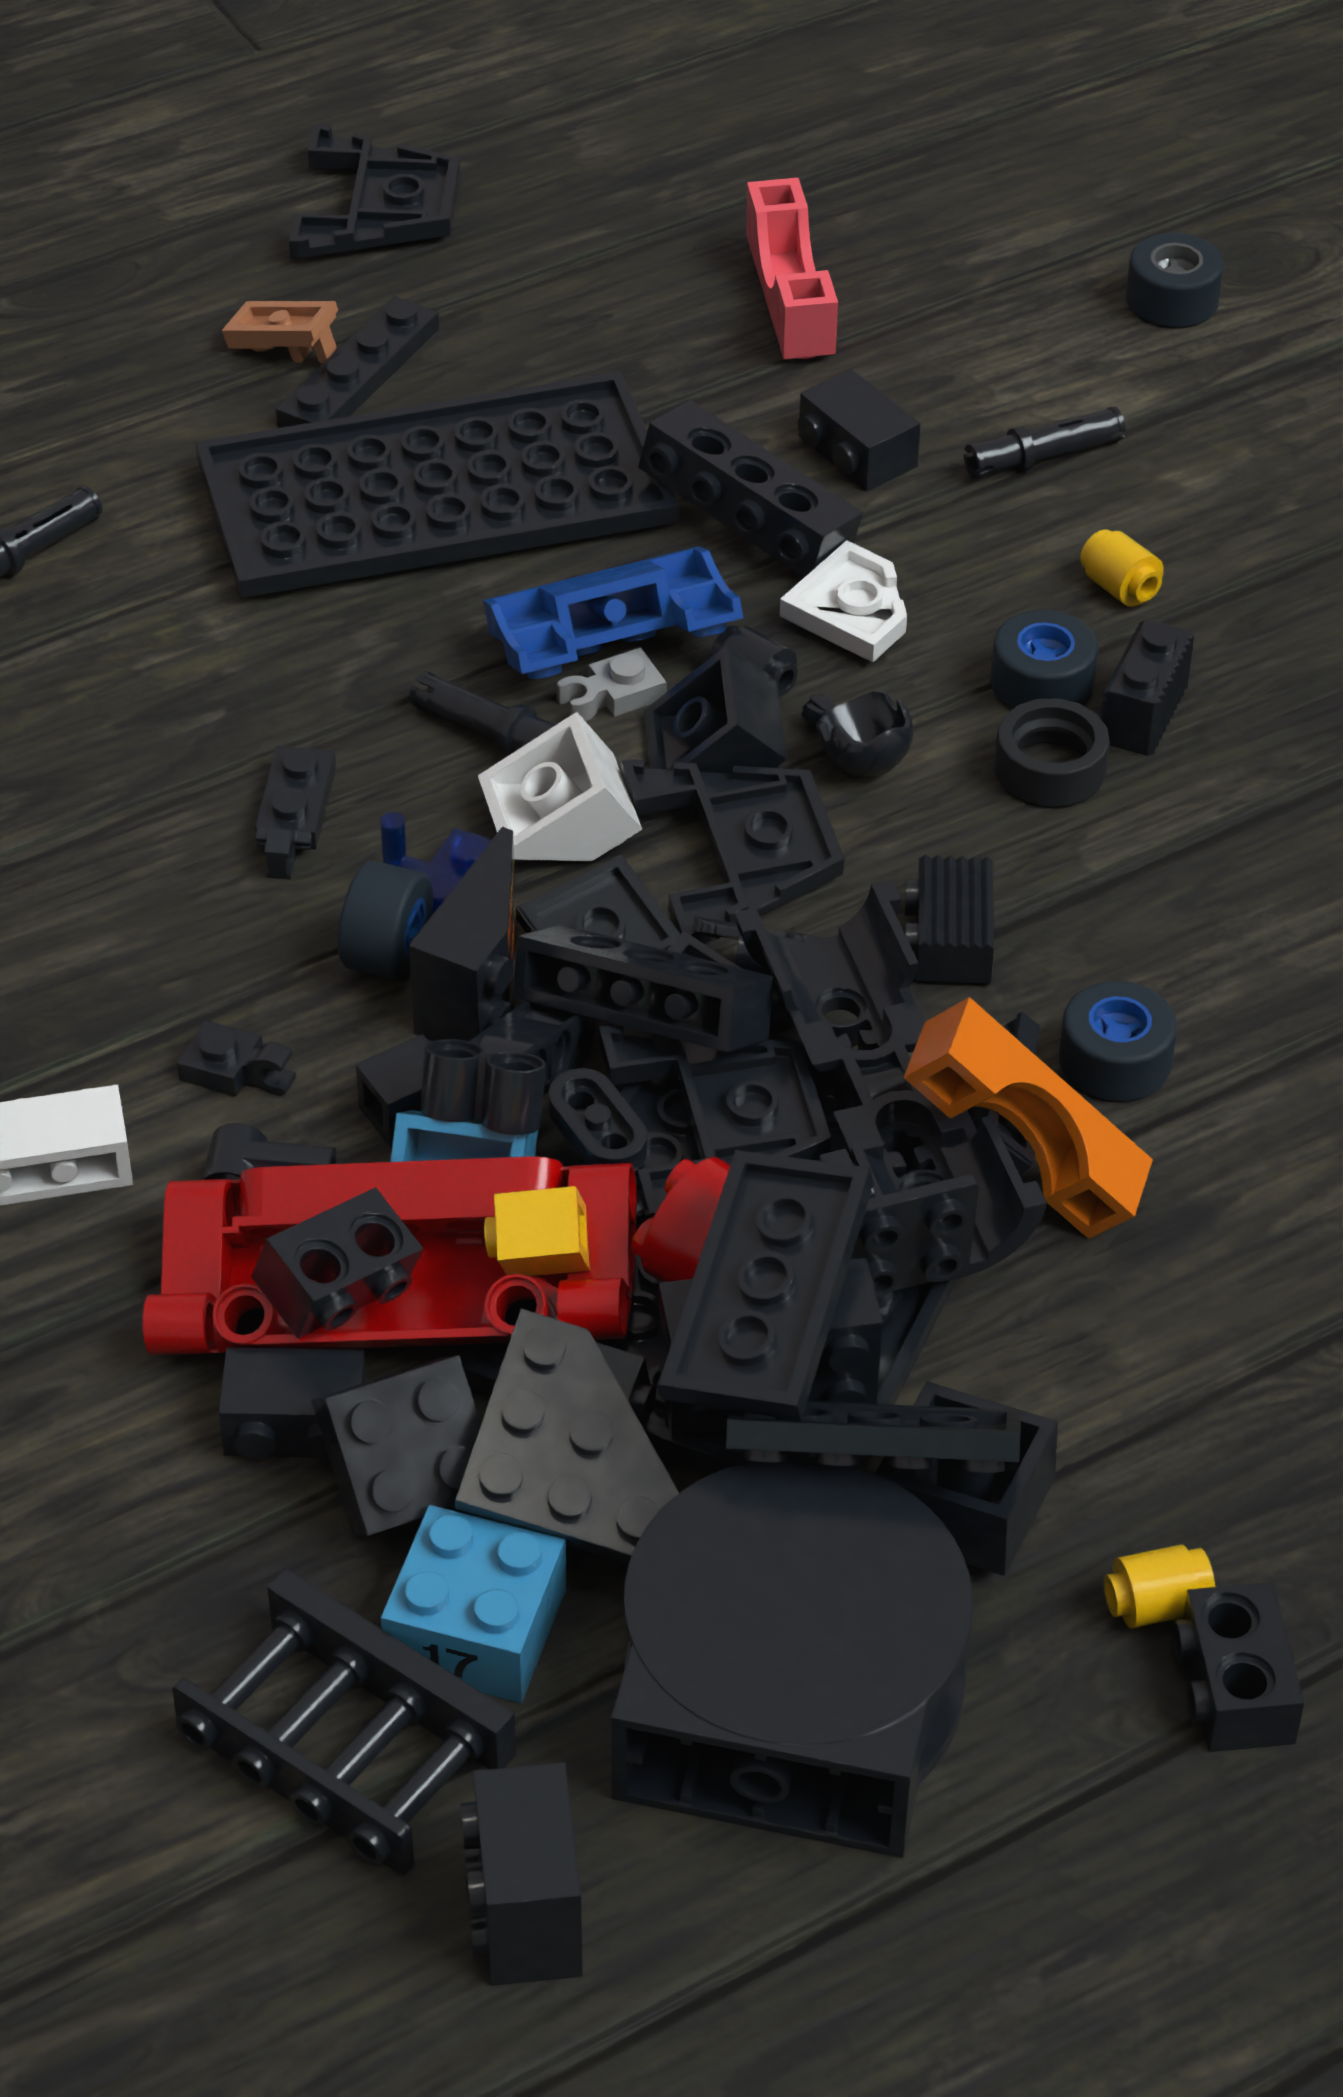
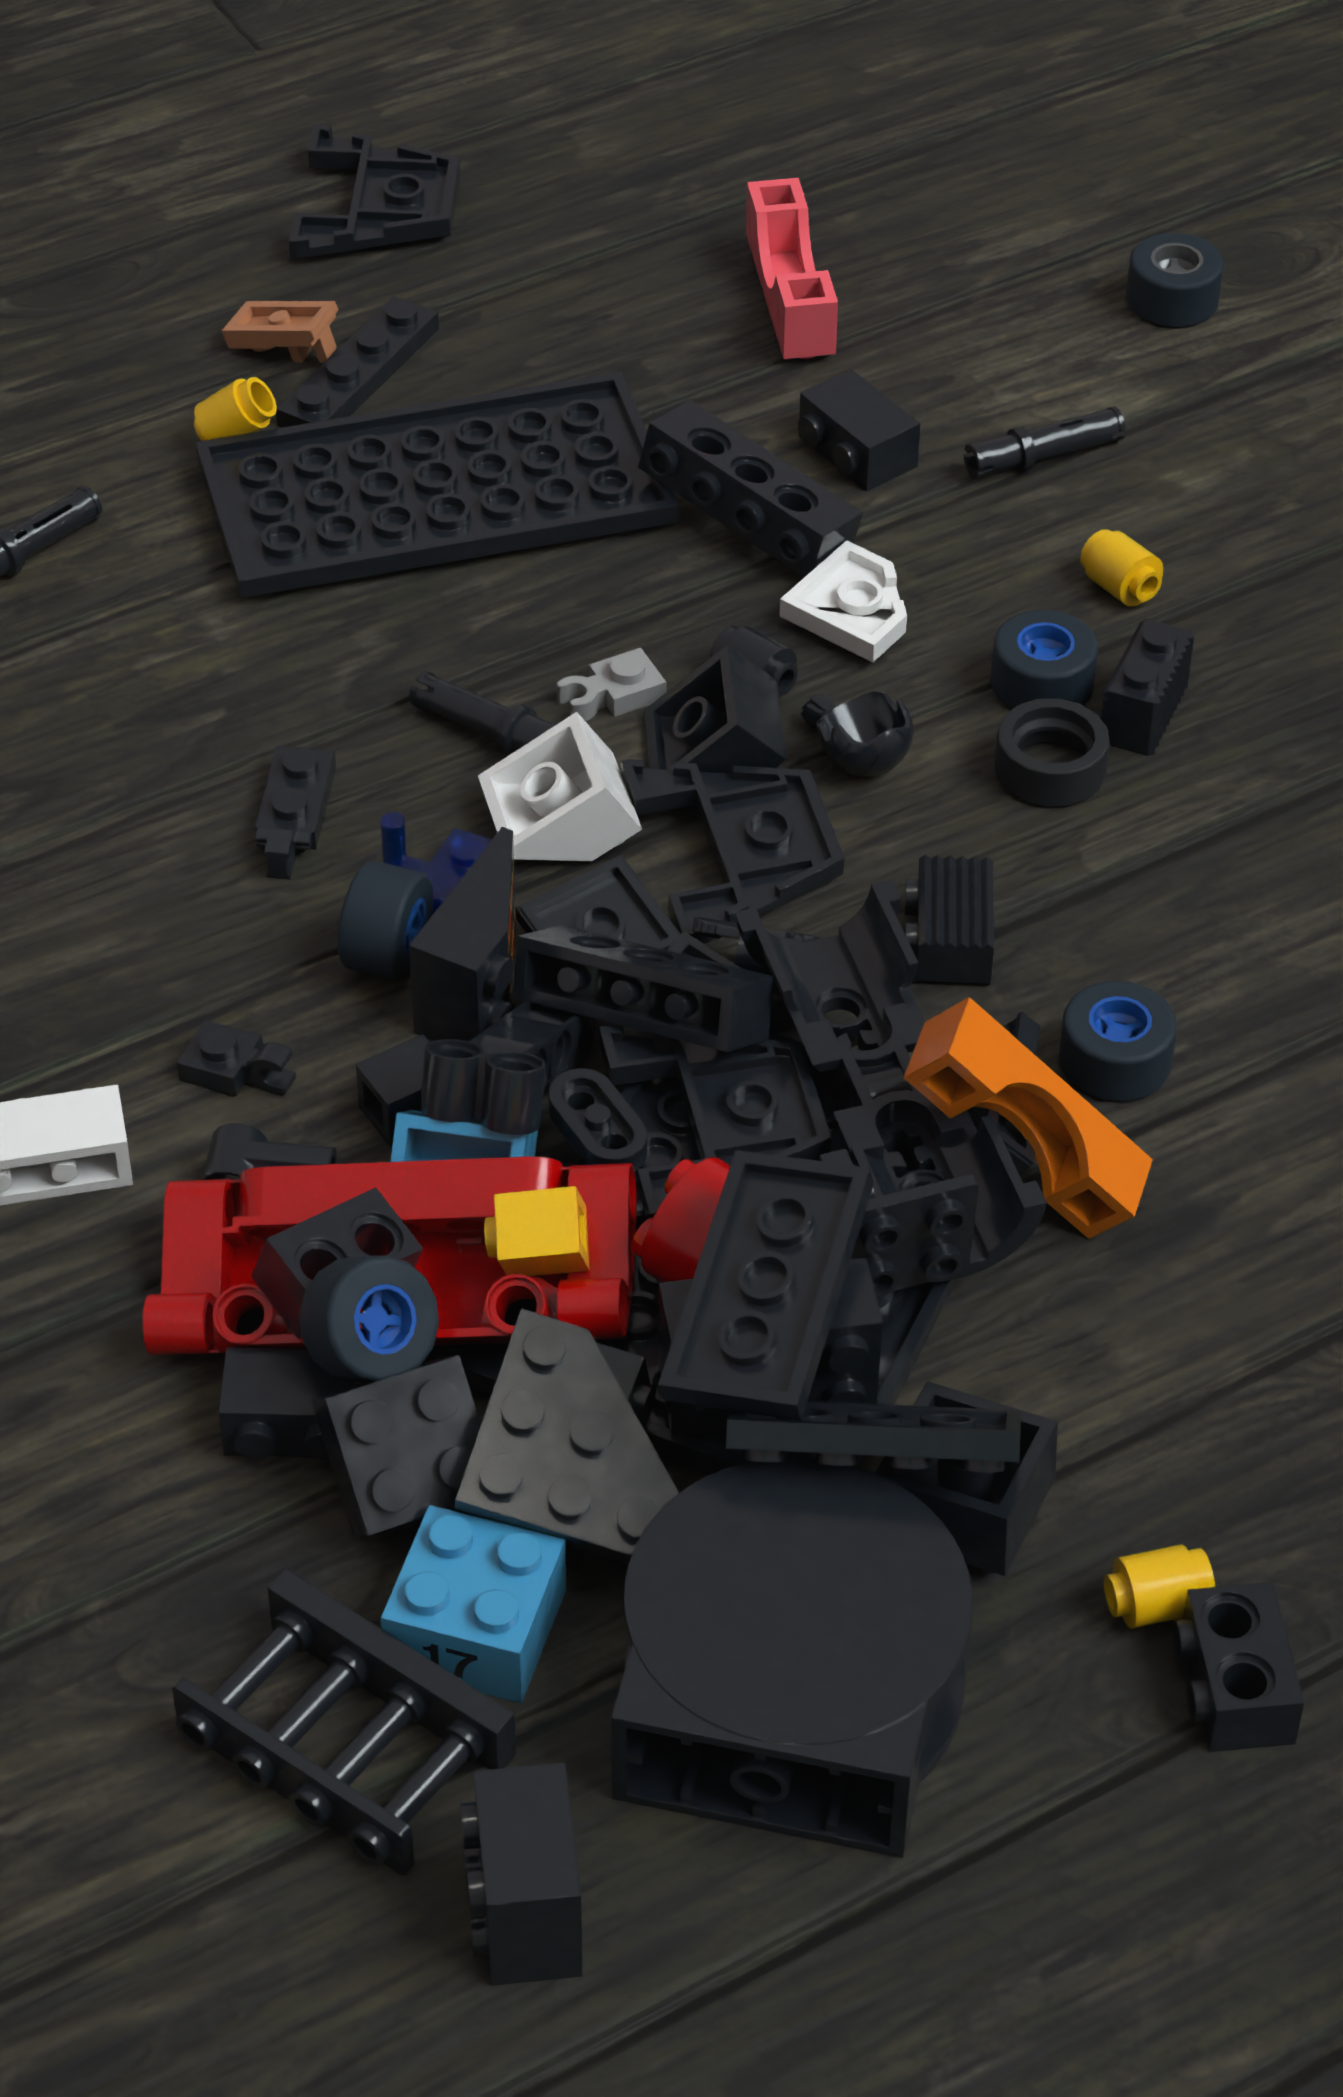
(235, 410): none -> yellow brick
(396, 1318): none -> black wheel
(626, 602): blue bracket -> none

